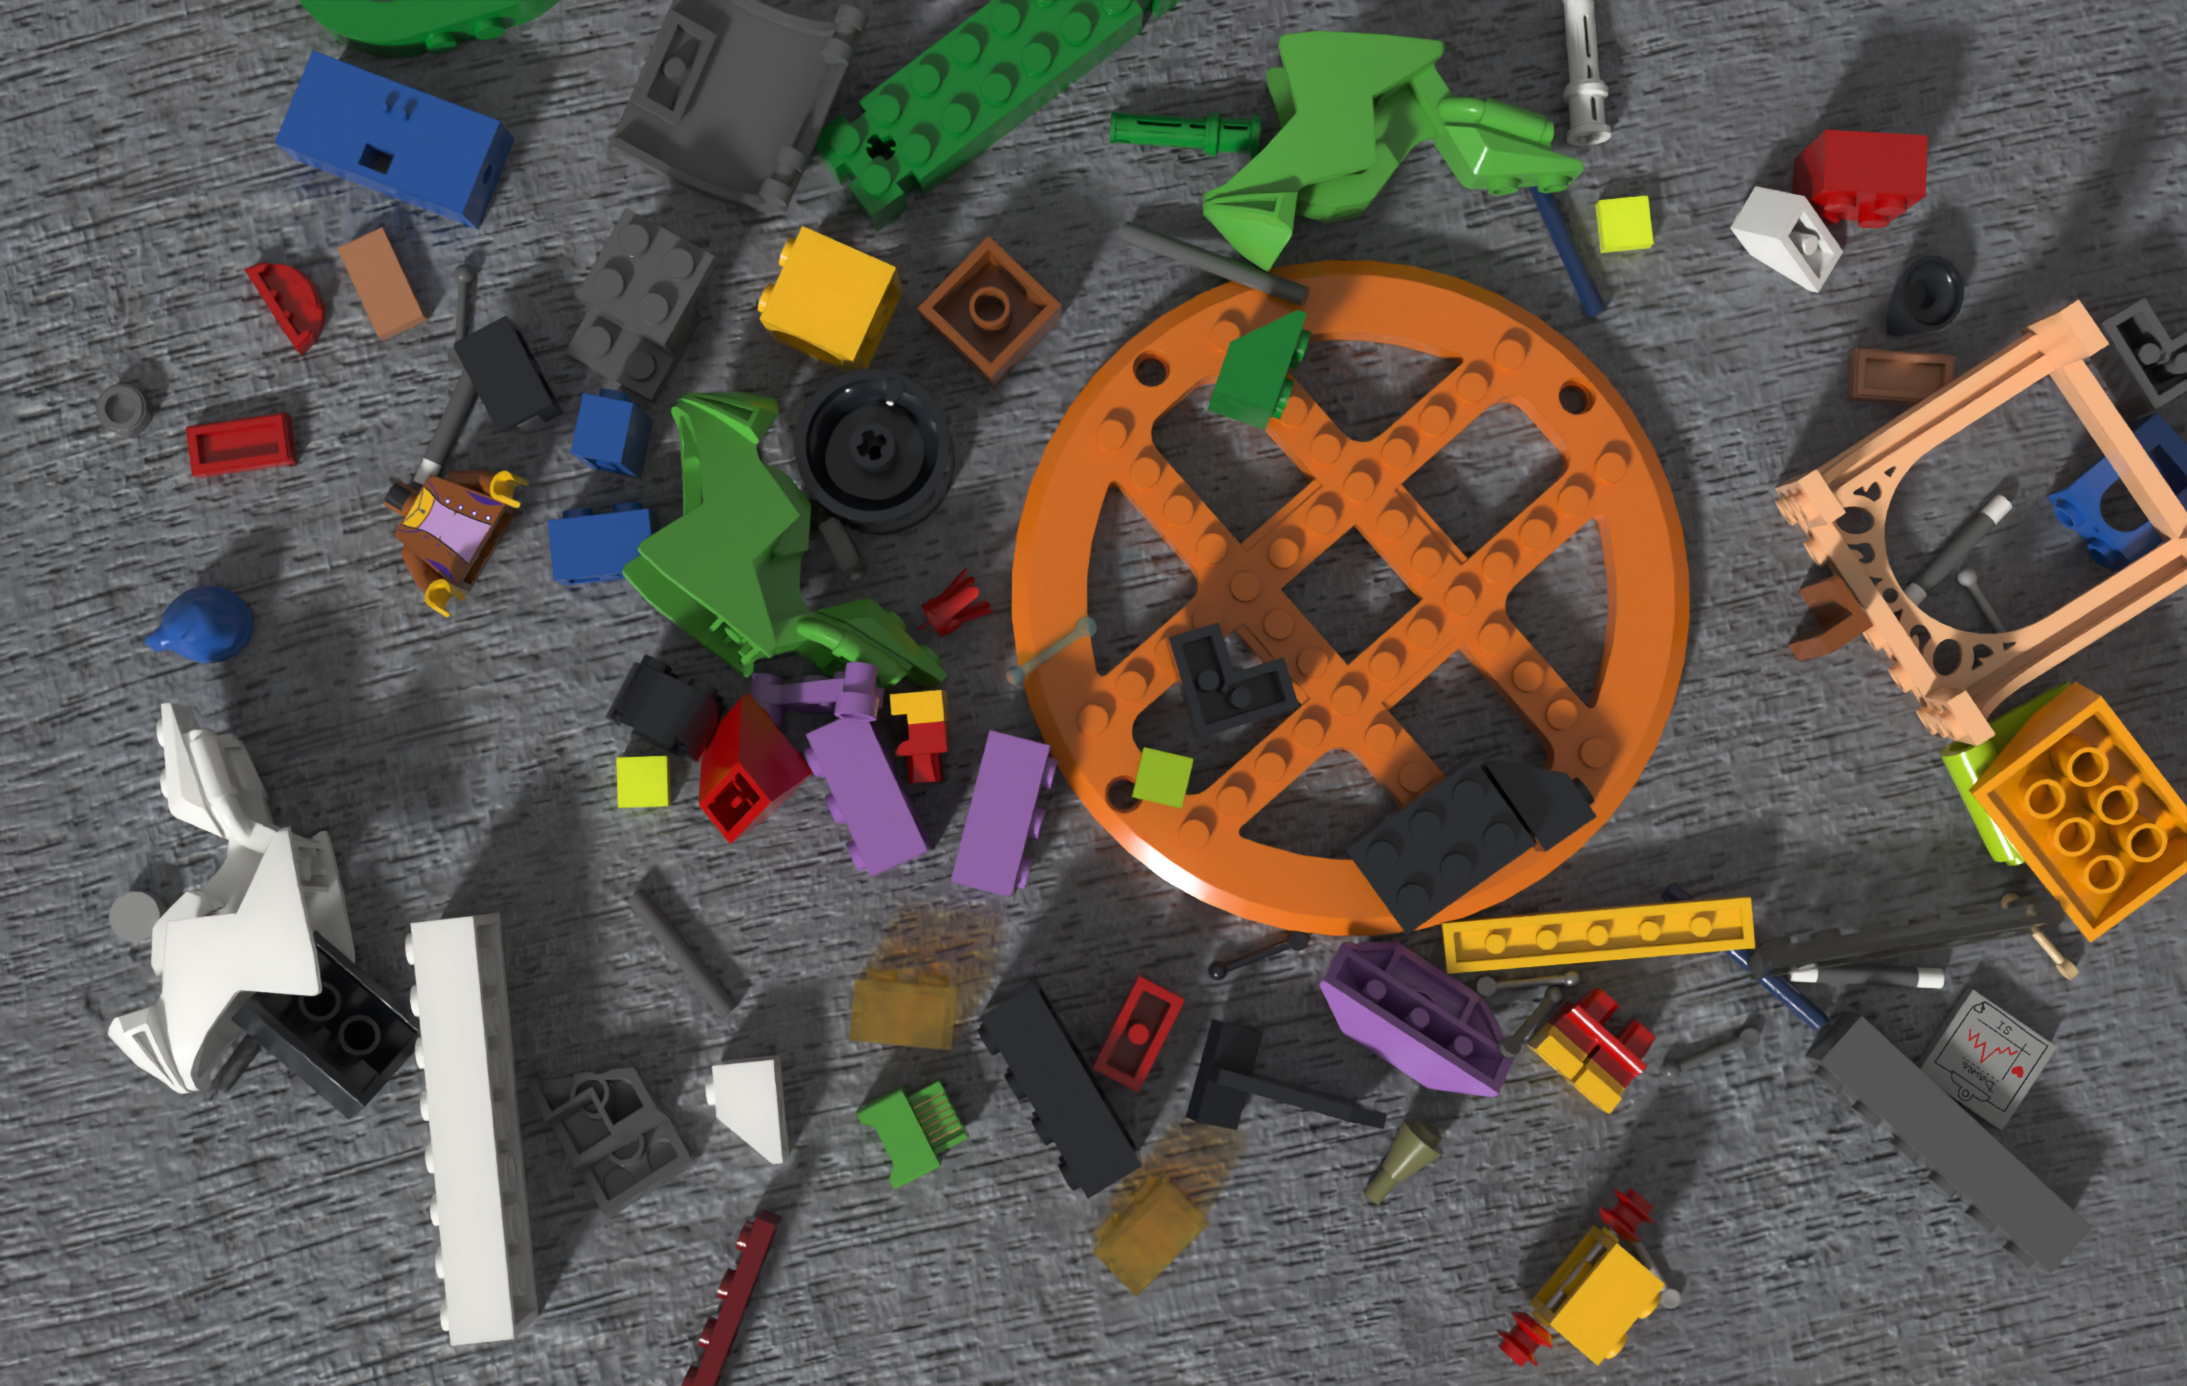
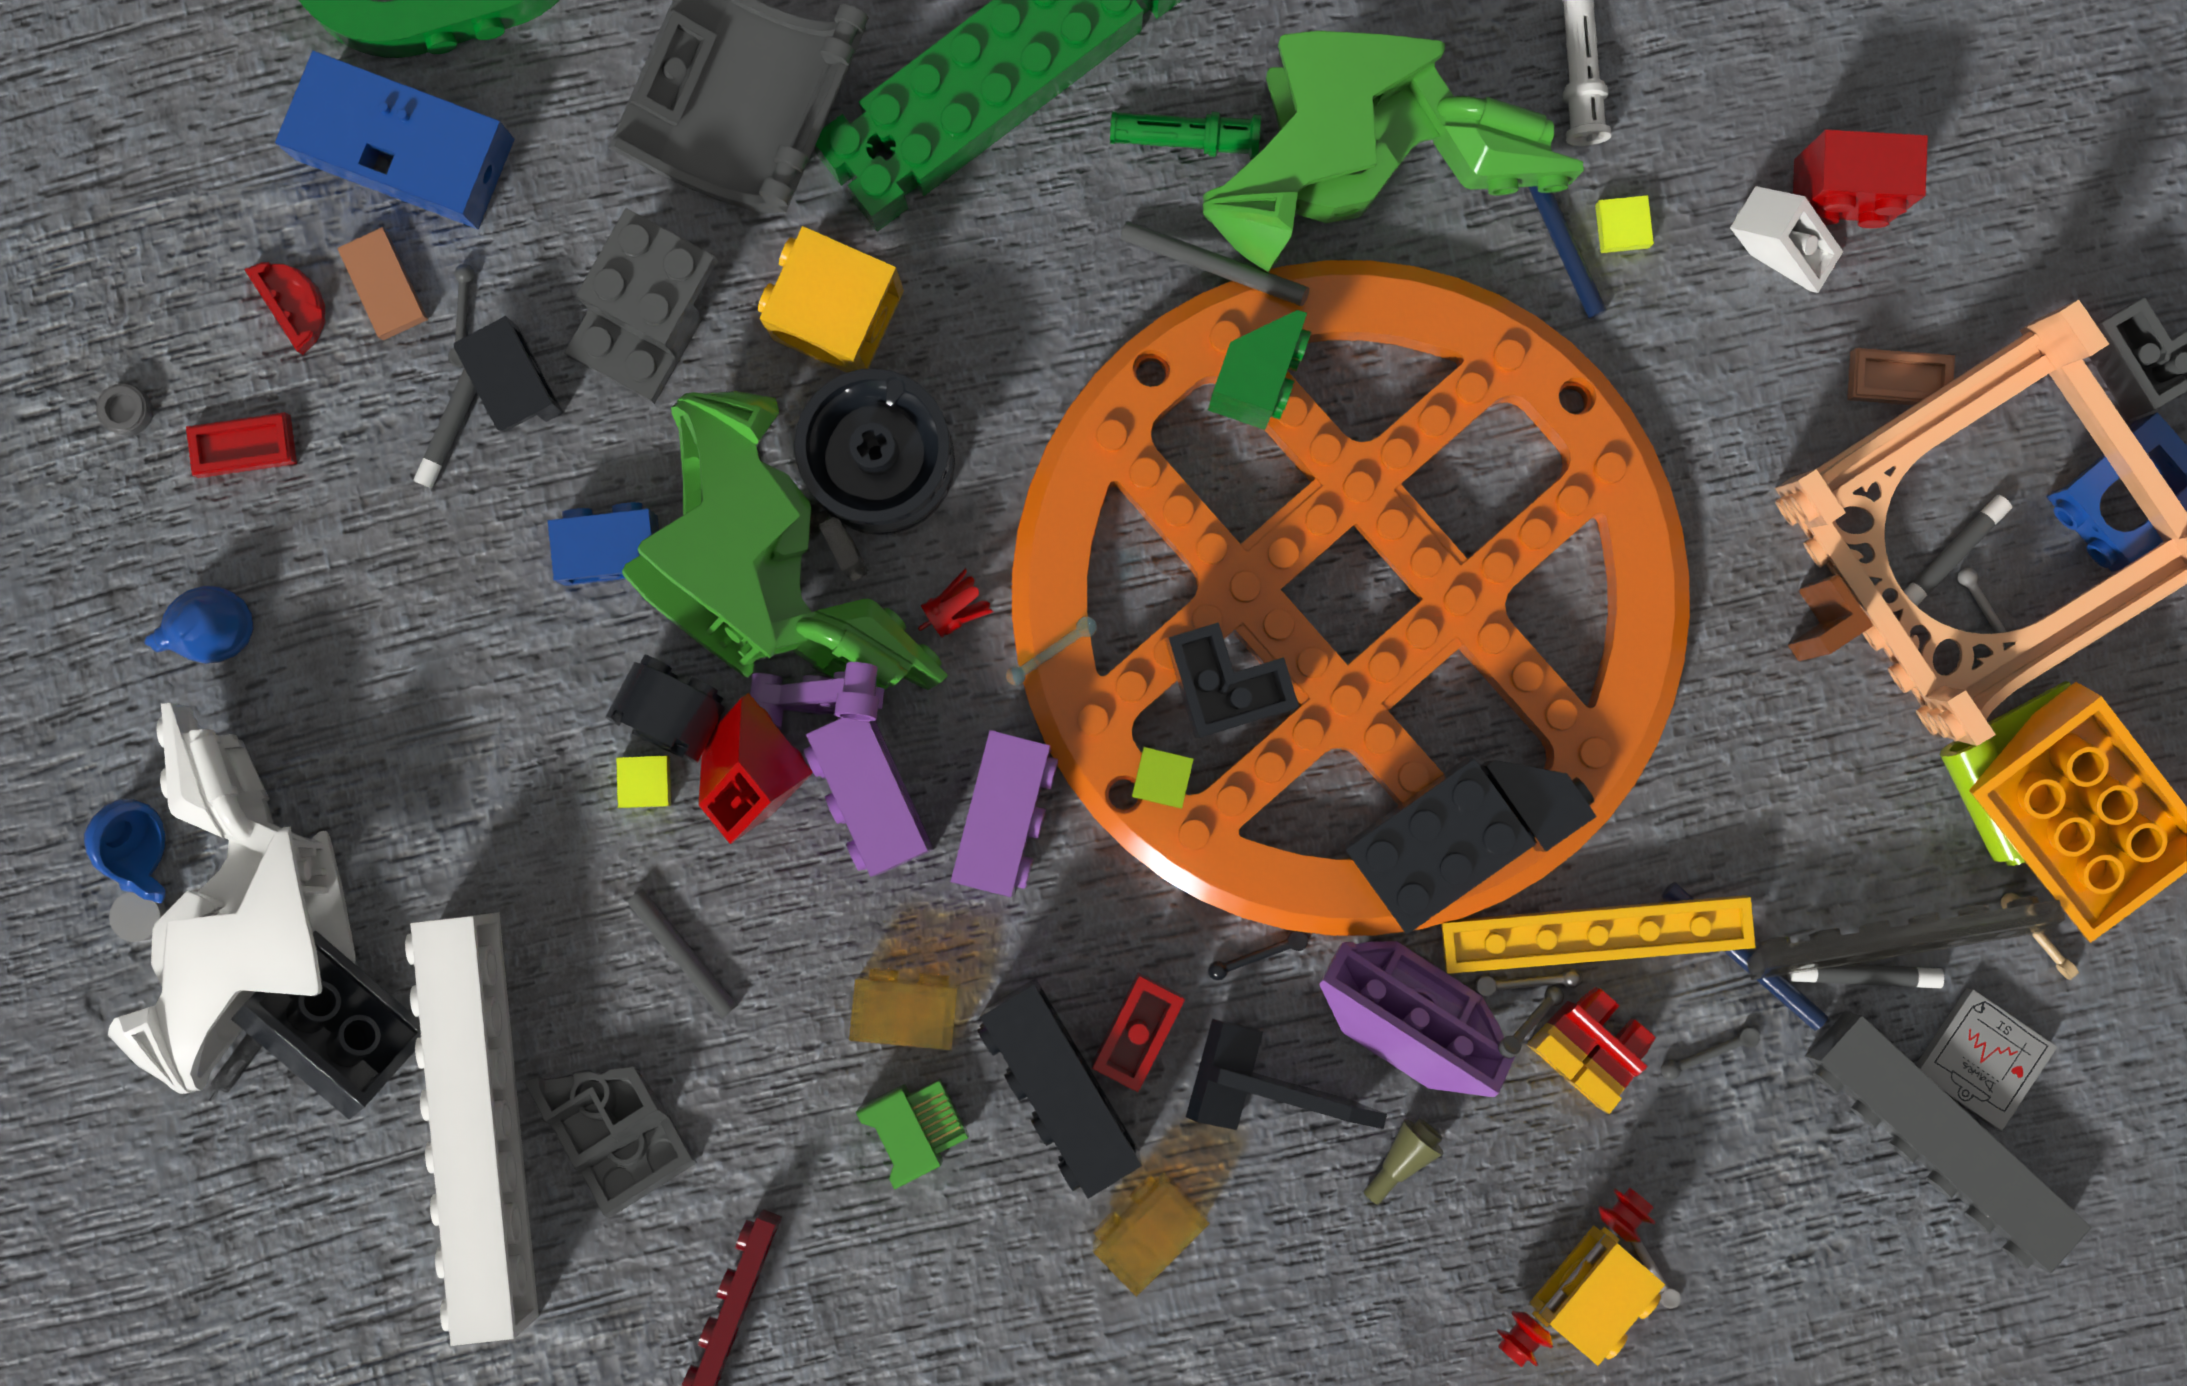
(127, 846): none -> blue hat
(452, 528): torso -> none
(611, 433): blue brick -> none
(752, 1102): white slope -> none
(928, 733): red hips -> none
(990, 312): dark orange brick -> none
(1925, 296): black piece -> none

